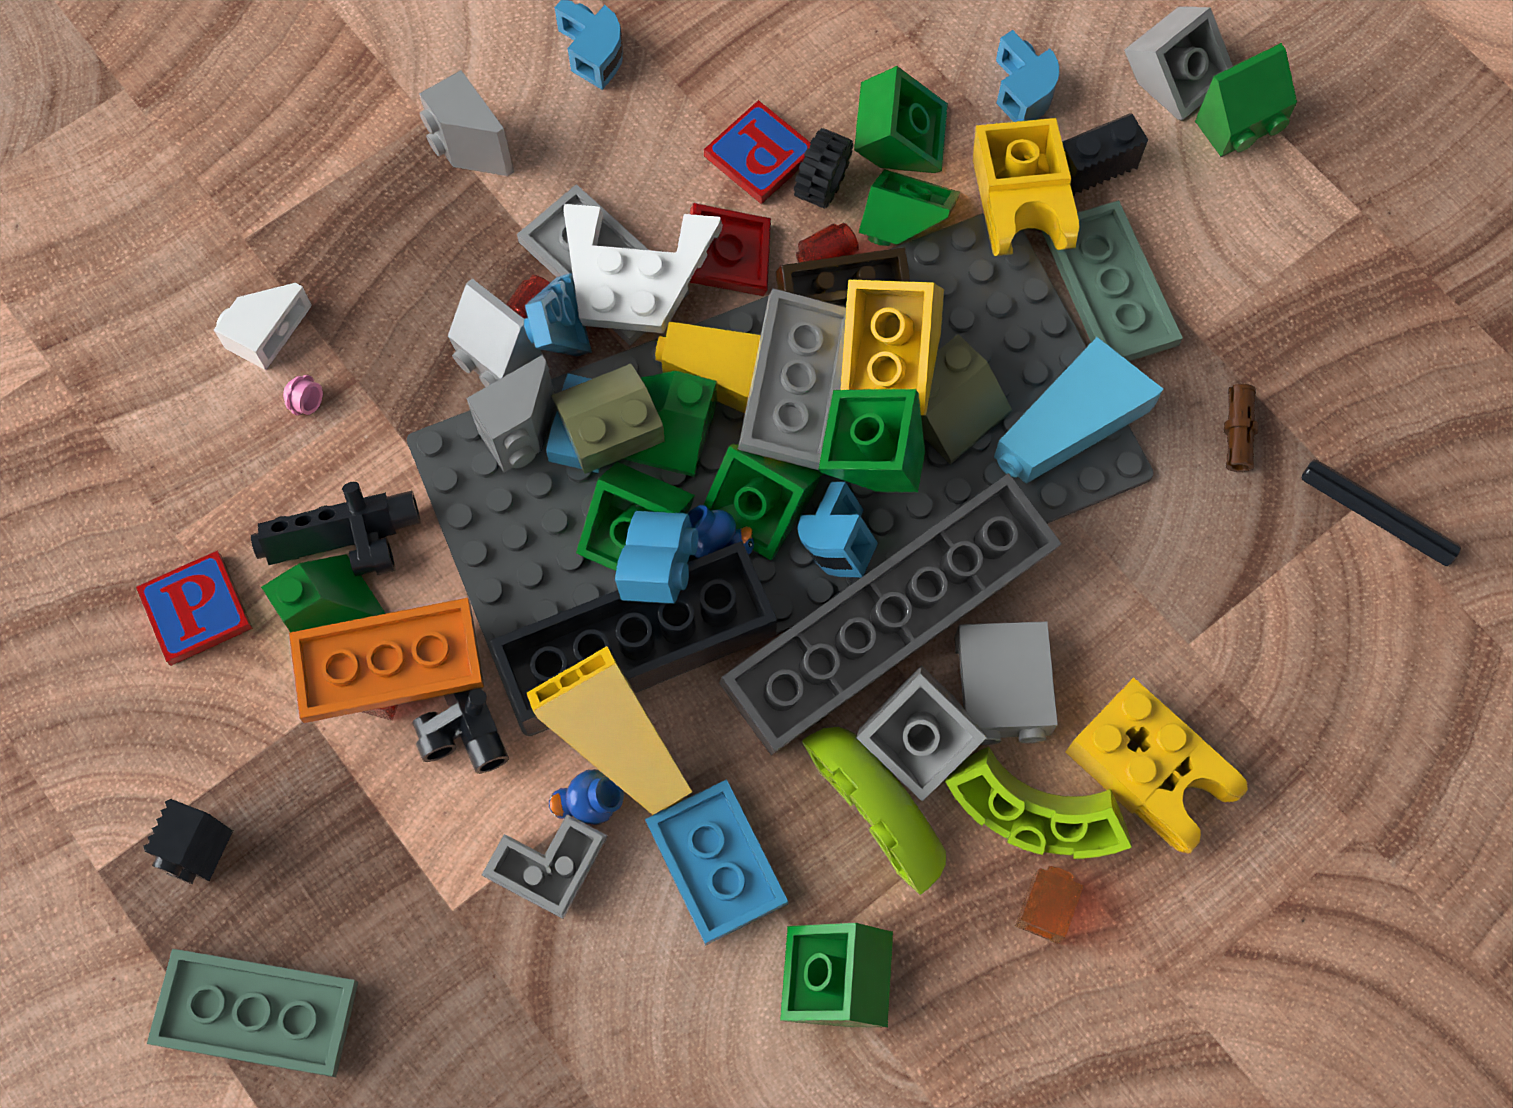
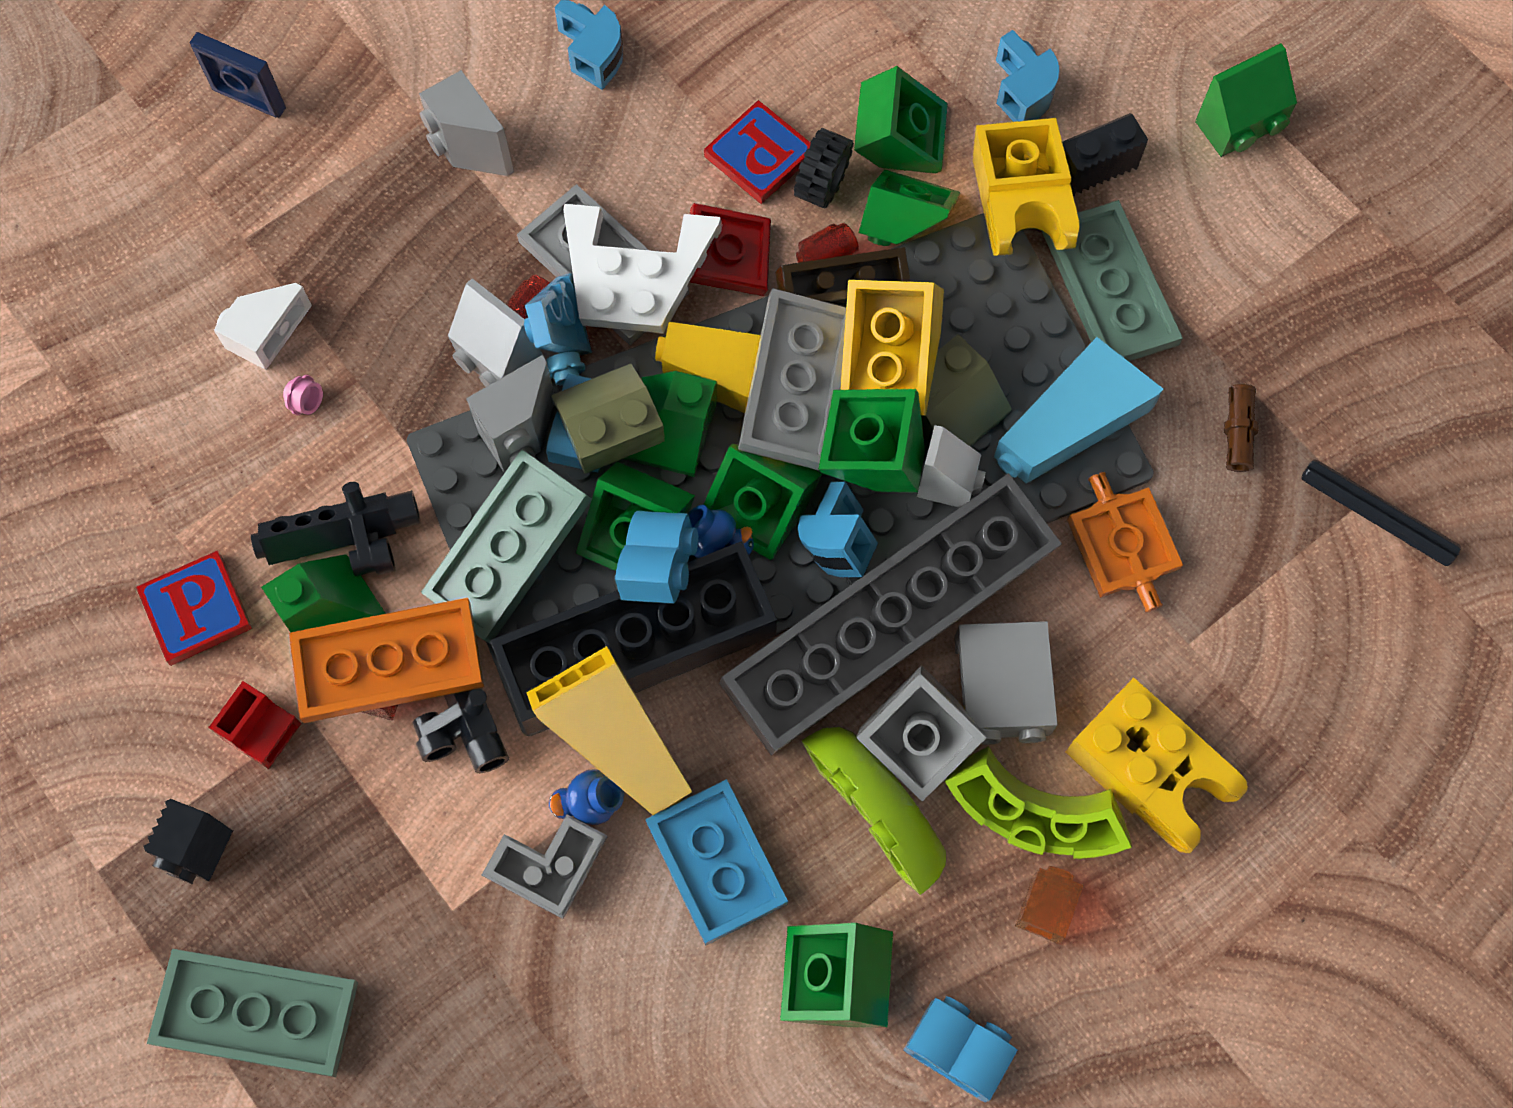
(238, 75): none -> dark blue tile
(255, 725): none -> red piece
(508, 543): none -> plate
(563, 364): none -> medium azure plate
(950, 470): none -> white slope
(961, 1049): none -> dark azure brick
(1124, 542): none -> orange plate
(1179, 59): light grey slope -> none

